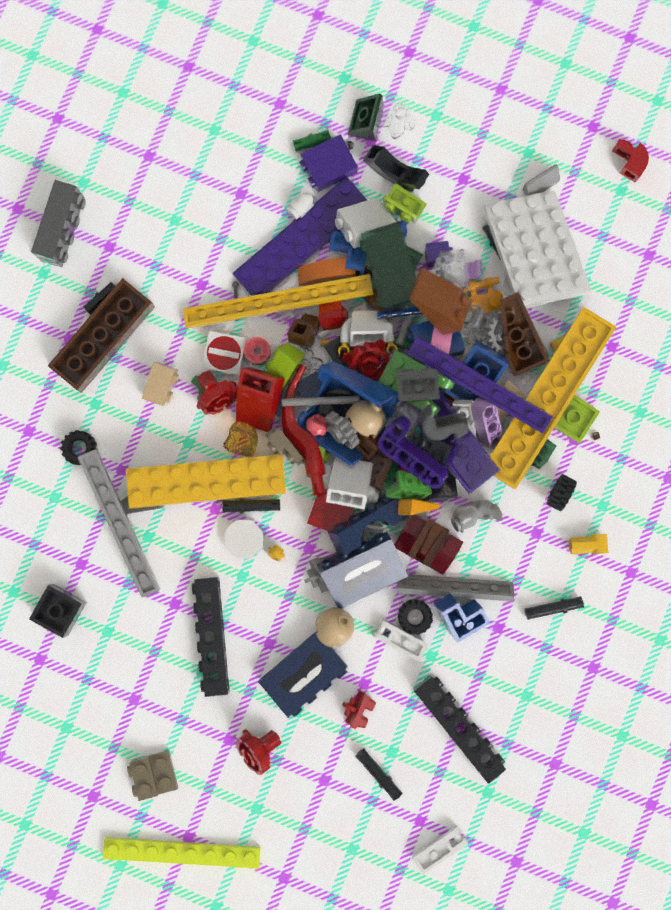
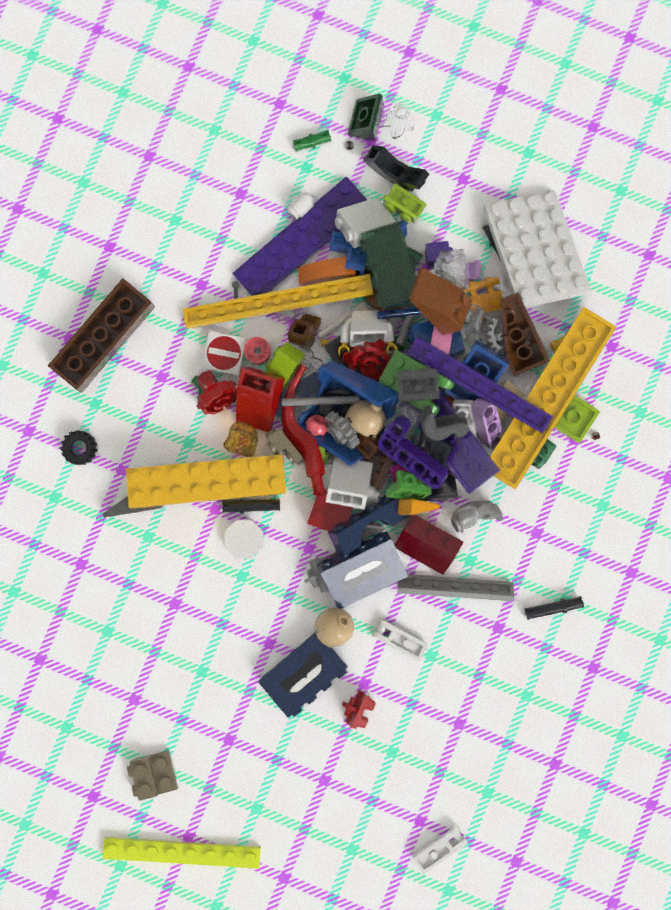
(57, 610): black brick -> none
(58, 224): dark grey piece -> none
(98, 298): black pin -> none
(118, 523): light grey plate -> none
(160, 384): tan brick -> none
(207, 685): black brick -> none
(257, 750): red piece -> none
(276, 553): yellow plate -> none
(328, 163): dark purple brick -> none
(332, 315): red brick -> none
(384, 780): black pin -> none
(391, 474): dark green bar -> none
(423, 625): black tyre -> none
(432, 535): reddish brown piece -> none
(461, 620): blue brick -> none
(488, 770): black brick -> none
(542, 181): light grey slope -> none
(561, 492): black tyre -> none
(591, 544): yellow piece -> none
(636, 159): red brick -> none

